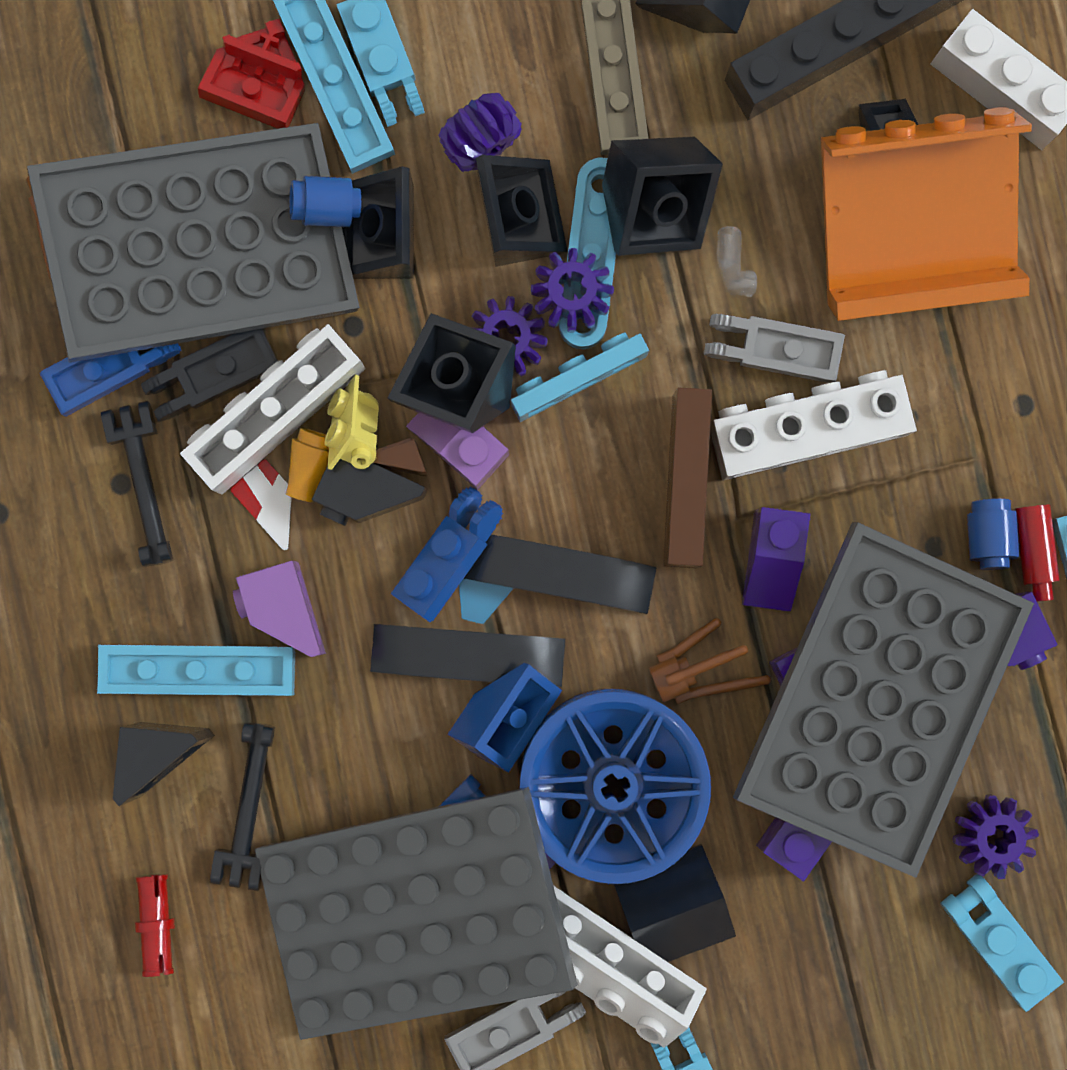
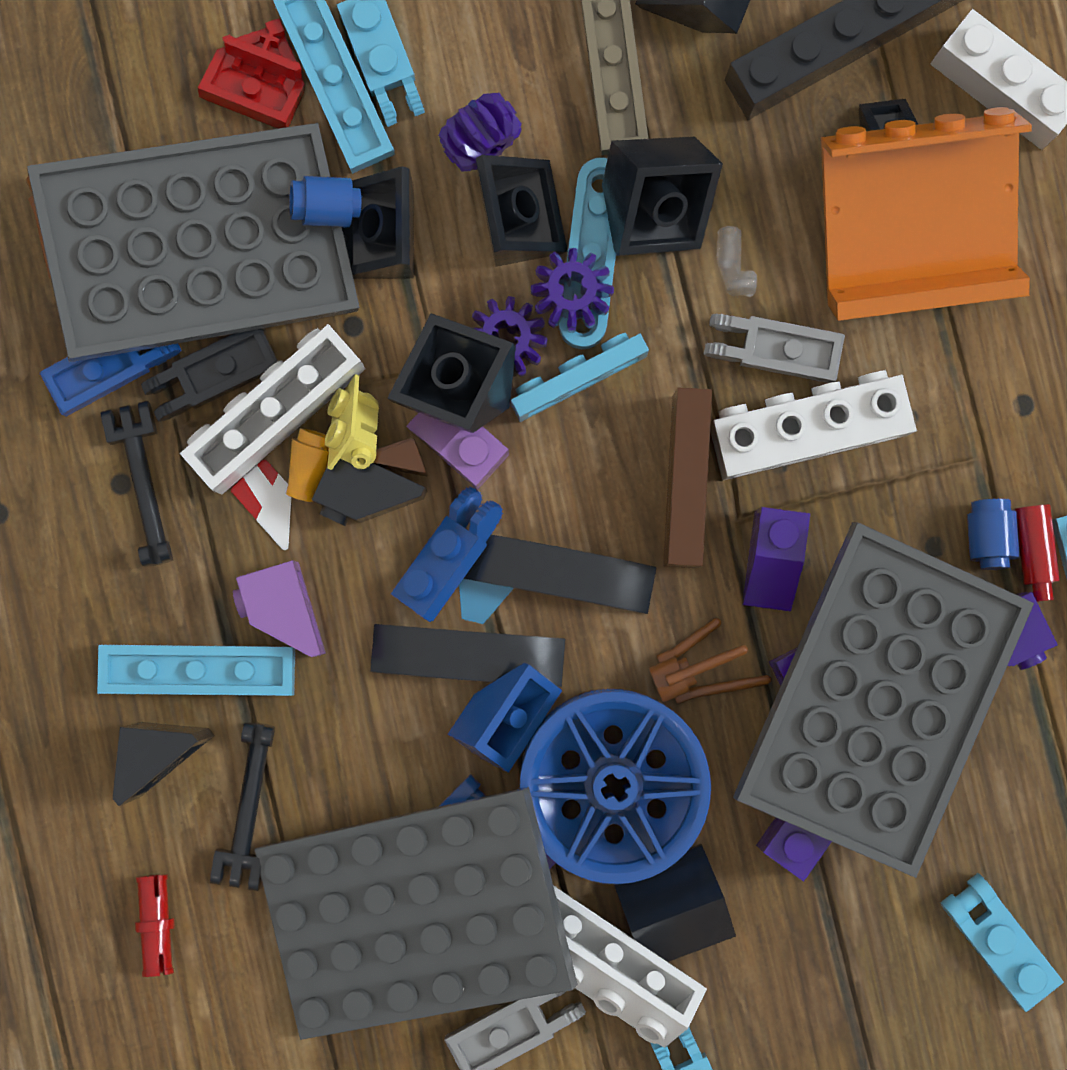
(1007, 848): dark purple gear -> none

